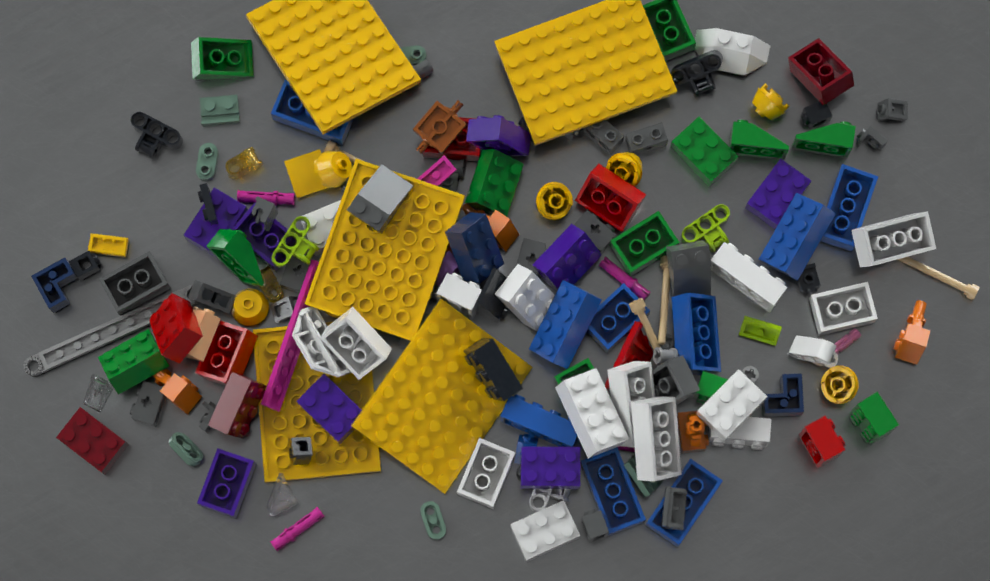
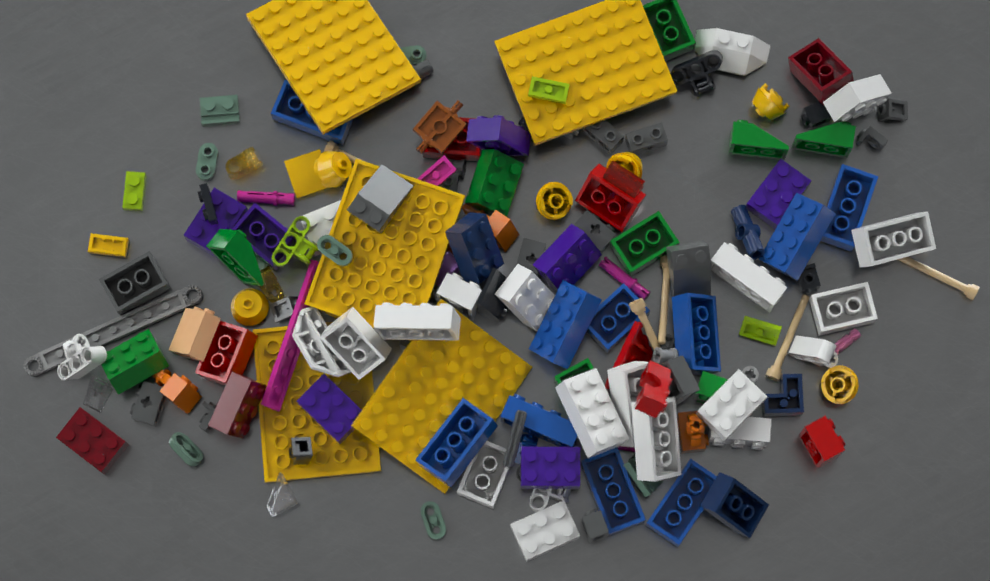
(50, 282): dark blue brick -> none
(80, 261): black brick -> none
(80, 358): none -> white piece
(134, 191): none -> lime plate
(149, 142): black piece -> none
(175, 328): red brick -> none
(212, 296): dark grey brick -> none
(221, 58): green slope -> none
(226, 483): dark purple brick -> none
(266, 214): dark grey hinge -> none
(290, 280): dark grey brick -> none
(296, 529): dark pink pin -> none
(335, 250): none -> sand green plate
(417, 322): none -> white brick
(456, 442): none -> blue brick
(492, 369): black brick -> none
(514, 439): none -> dark grey axle
(548, 90): none -> lime plate
(624, 179): none -> clear red panel
(655, 384): none -> red arch
(674, 508): dark grey hinge -> none
(704, 151): green brick -> none
(712, 234): lime piece -> none
(734, 505): none -> dark blue brick
(747, 232): none -> dark blue piece
(774, 373): none -> tan piece
(857, 98): none -> white brick
(873, 418): green brick -> none
(914, 338): orange brick -> none

